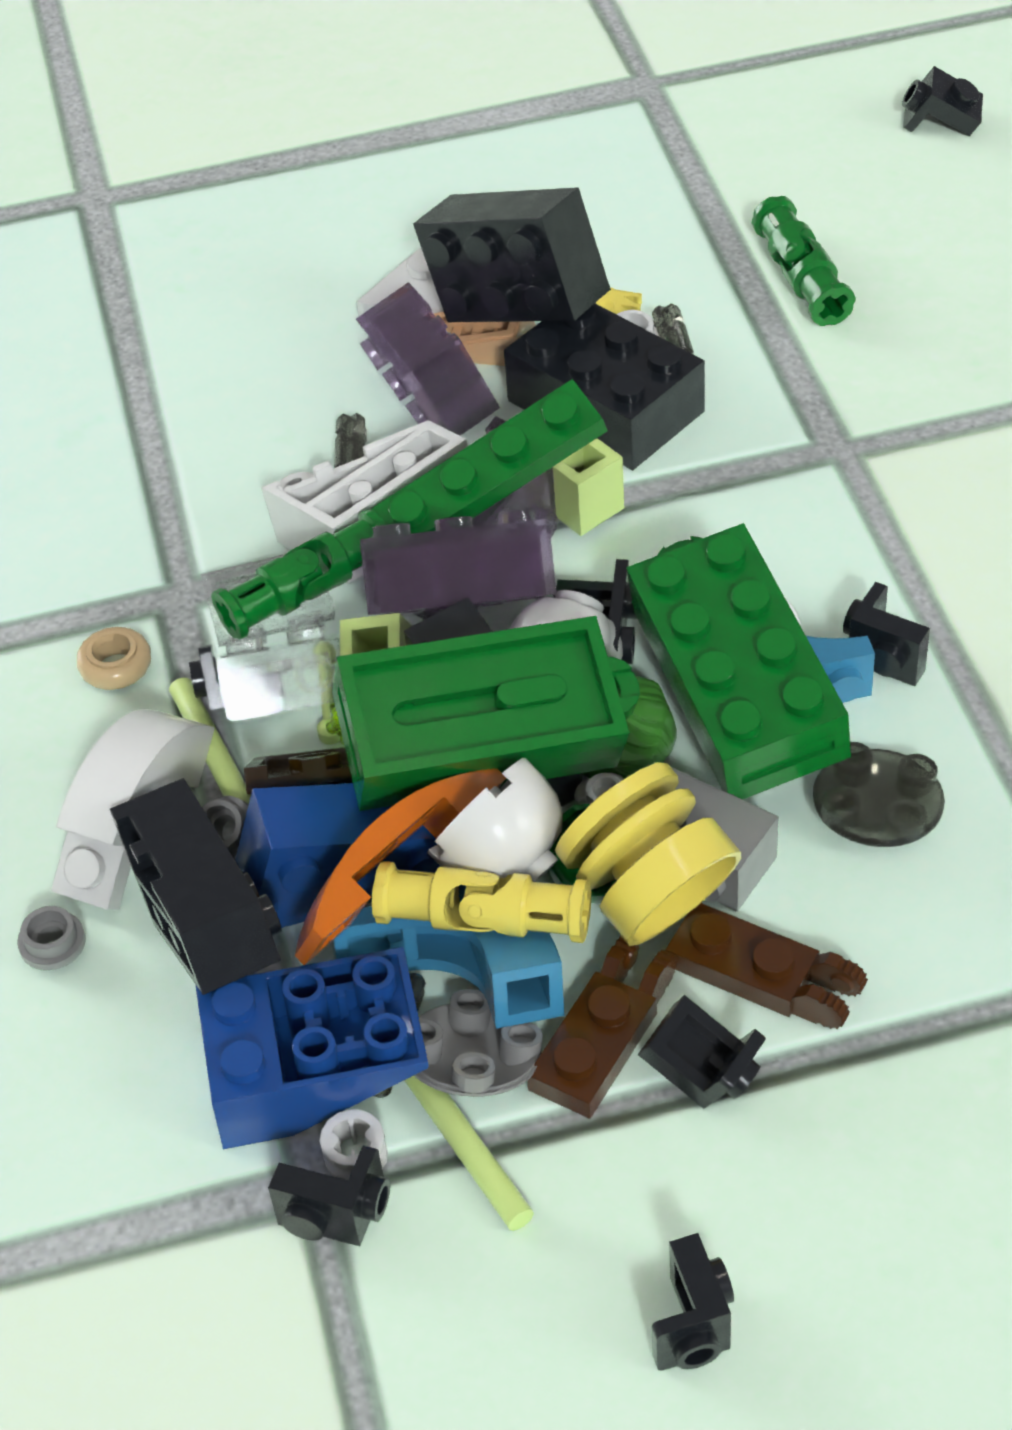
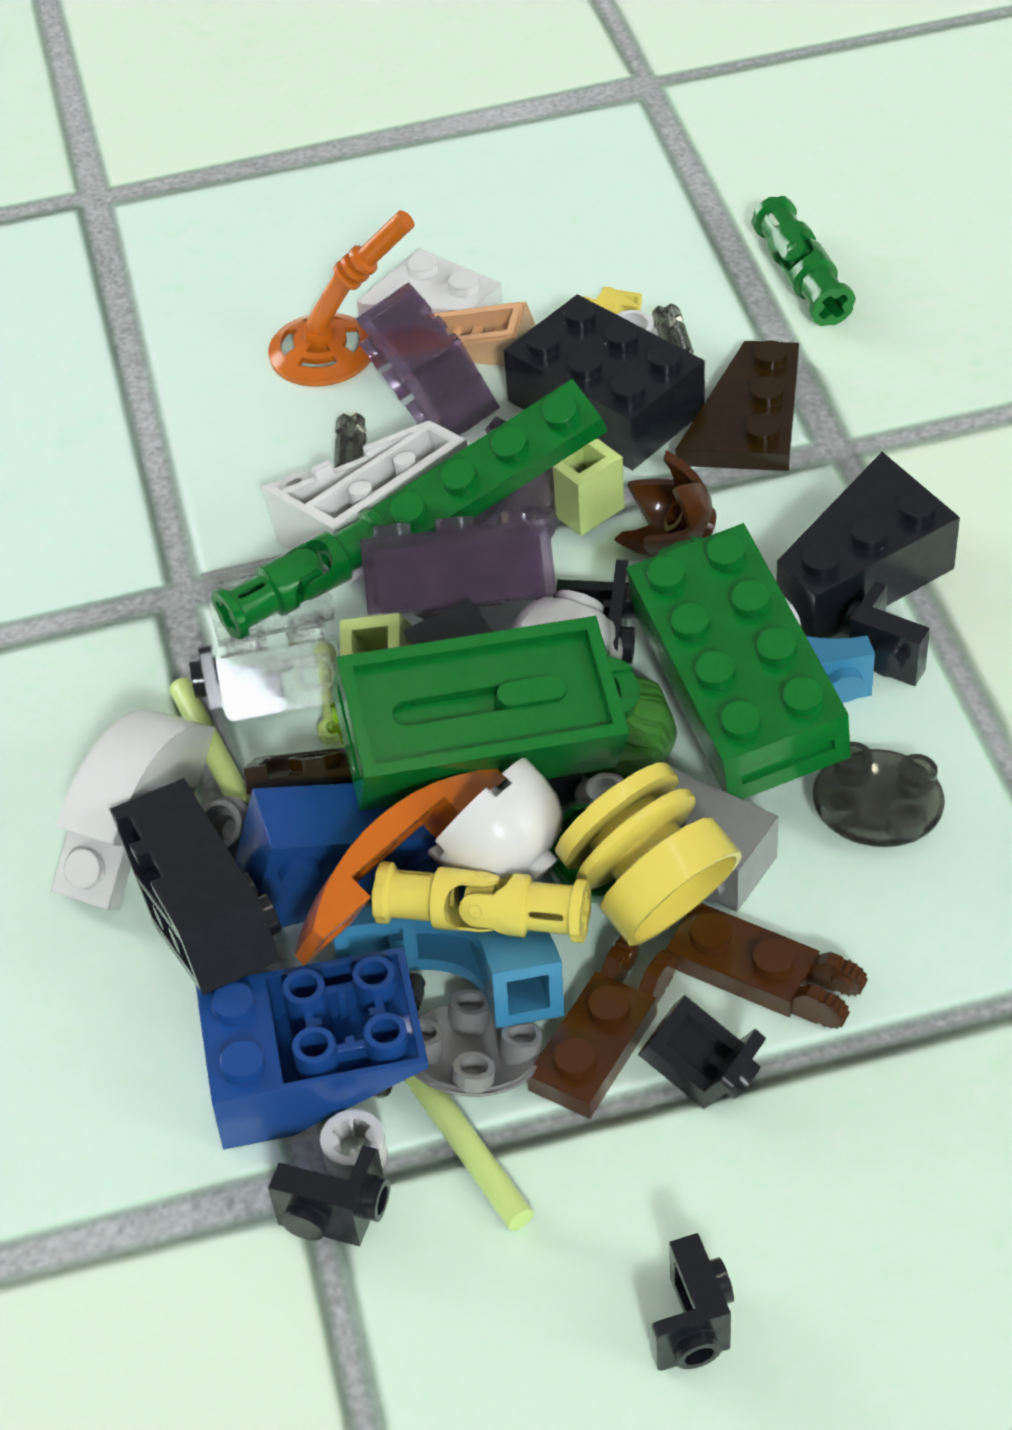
(47, 925): light grey plate -> none
(118, 673): tan piece -> none
(322, 333): none -> orange dish
(513, 256): black brick -> none
(671, 508): none -> reddish brown piece
(748, 412): none -> dark brown wing
(874, 532): none -> black wedge
(946, 98): black bracket -> none

